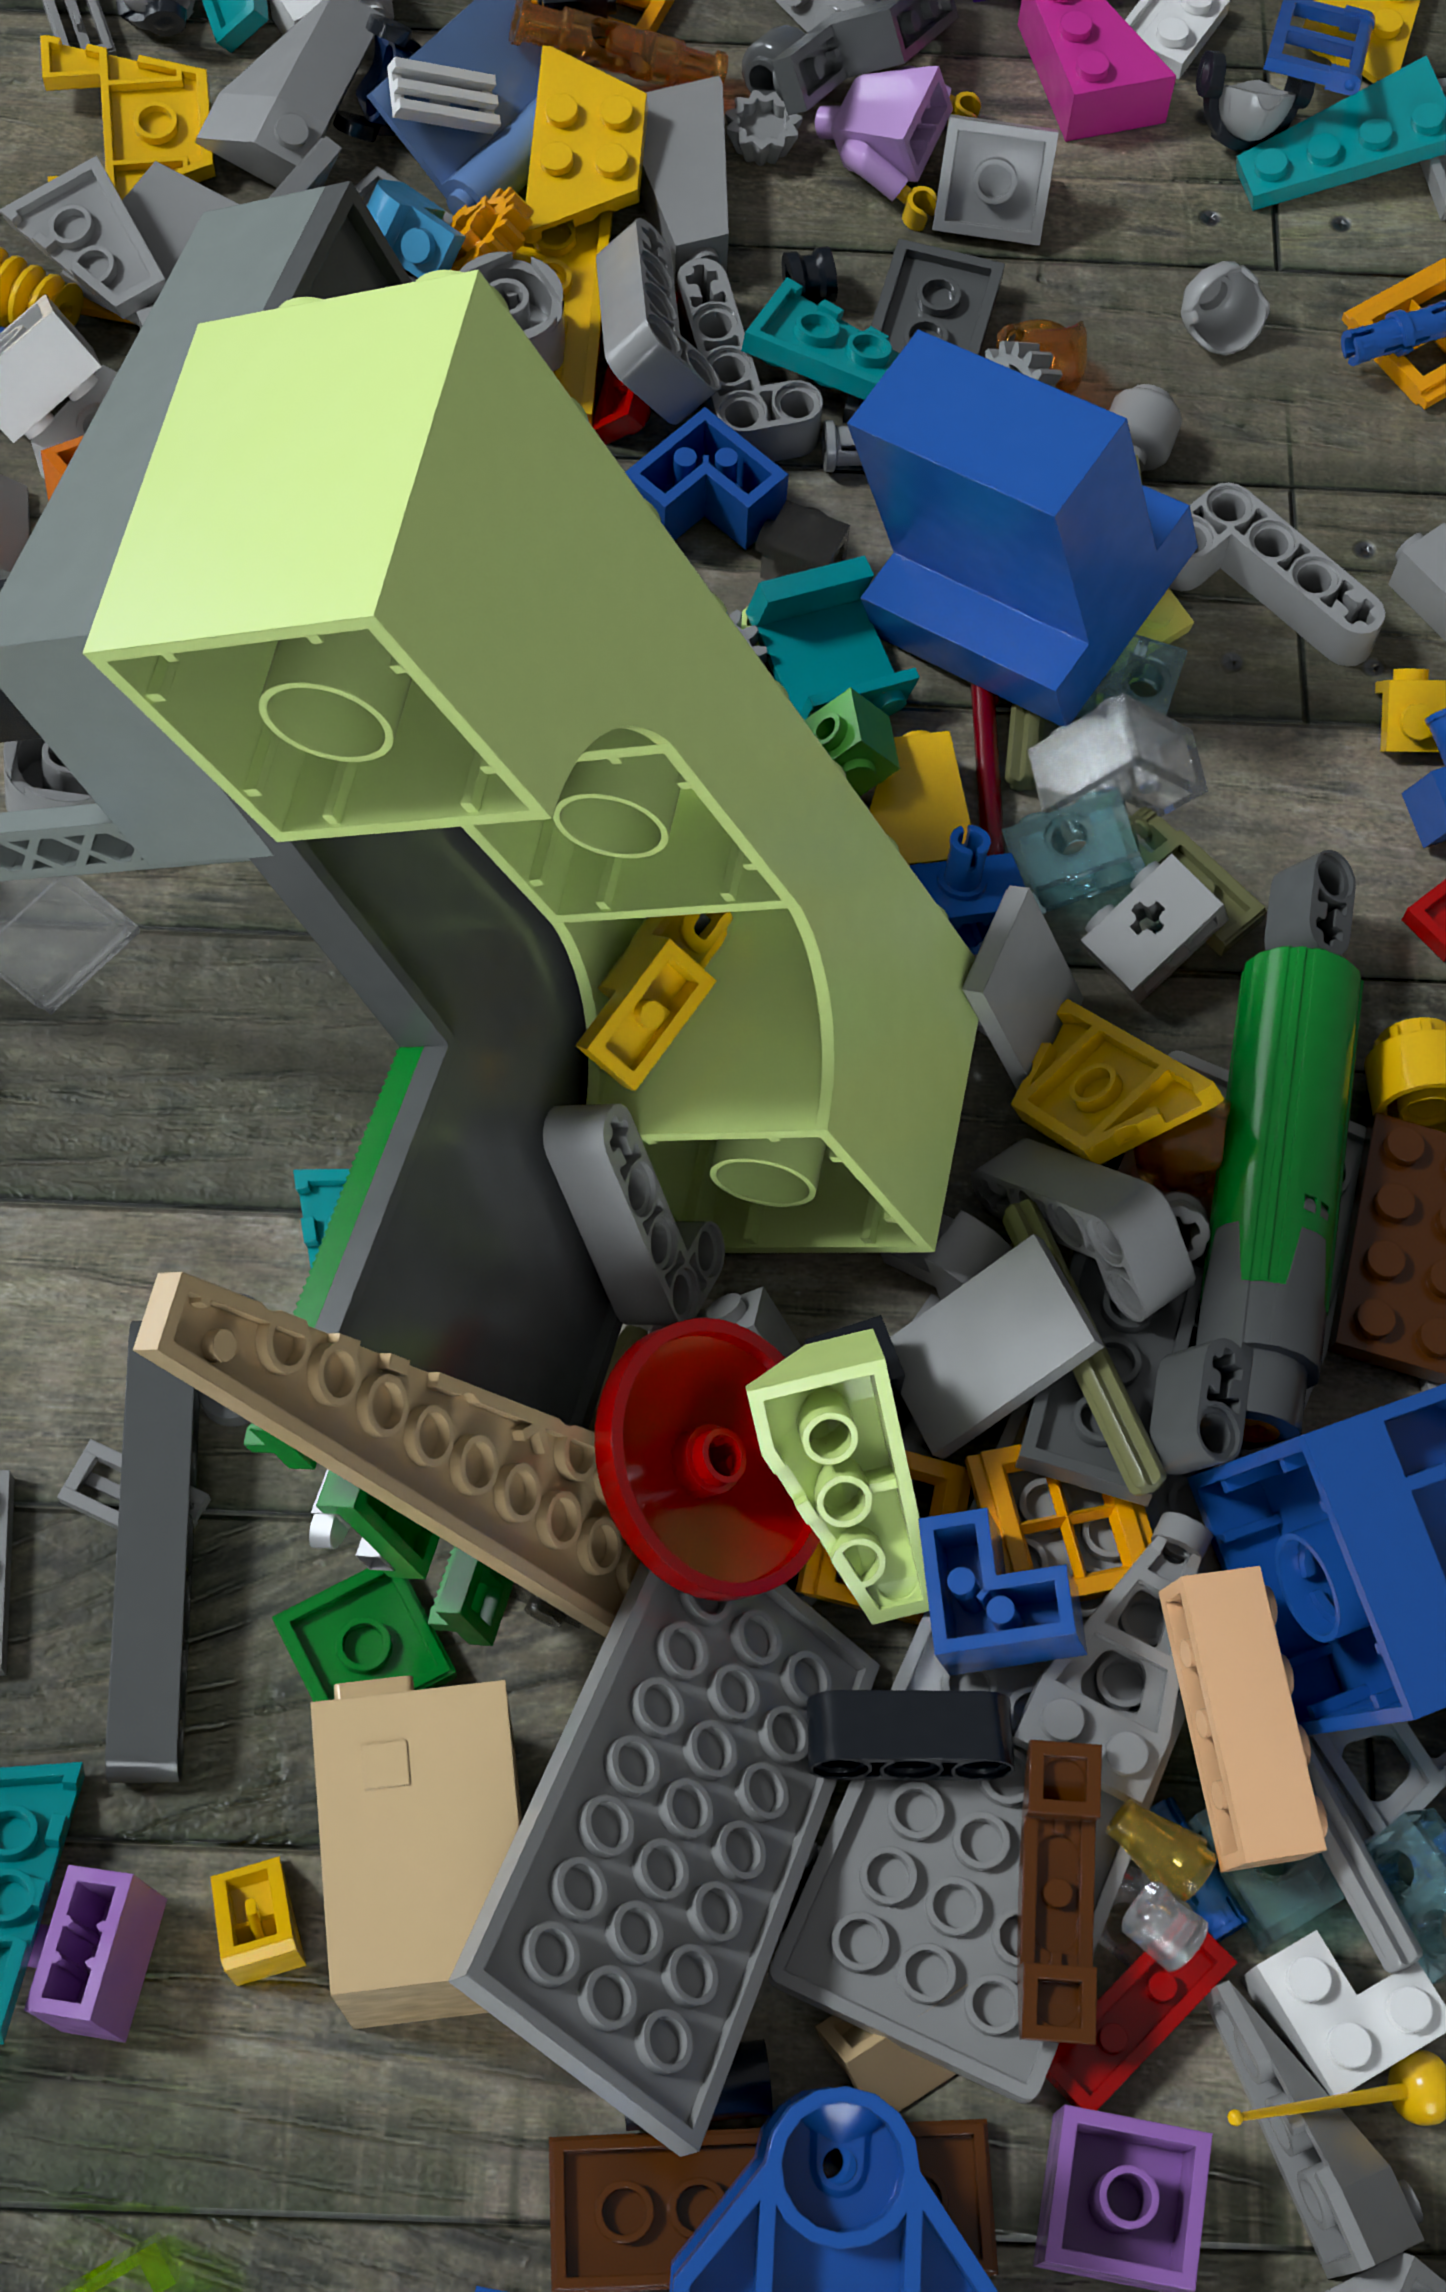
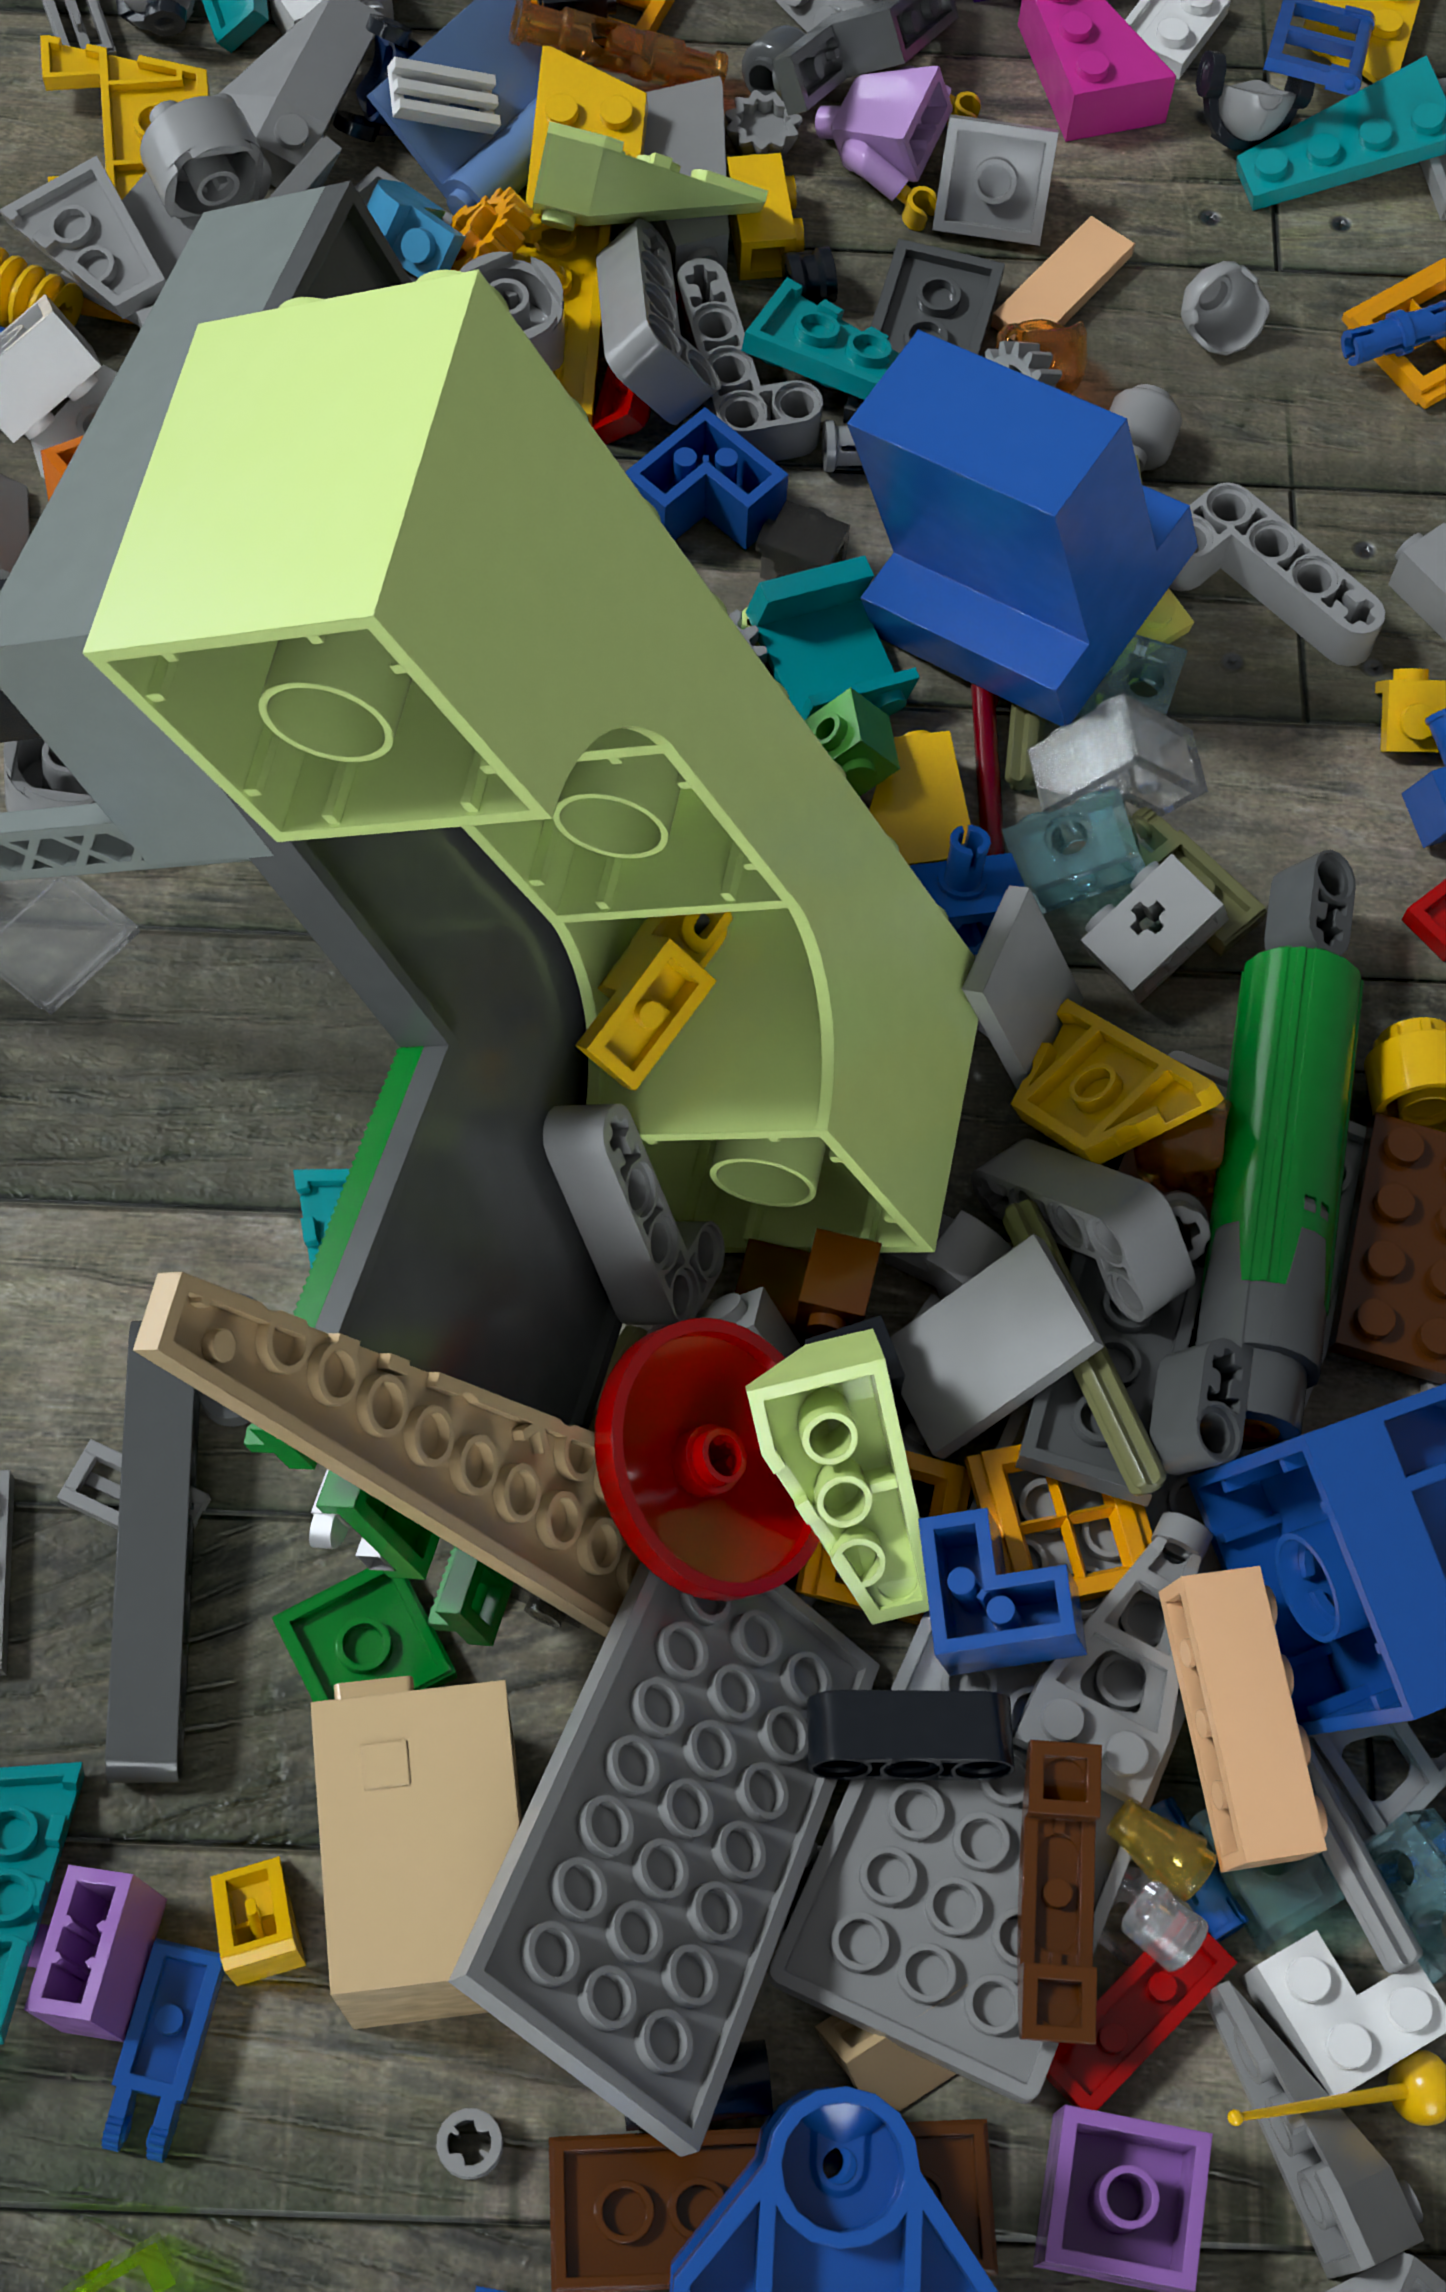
(164, 2042): none -> blue hinge
(203, 157): none -> light grey brick
(455, 2162): none -> light grey bush
(594, 183): none -> yellowish green wedge
(766, 235): none -> yellow brick
(816, 1288): none -> reddish brown brick
(1067, 277): none -> light nougat tile

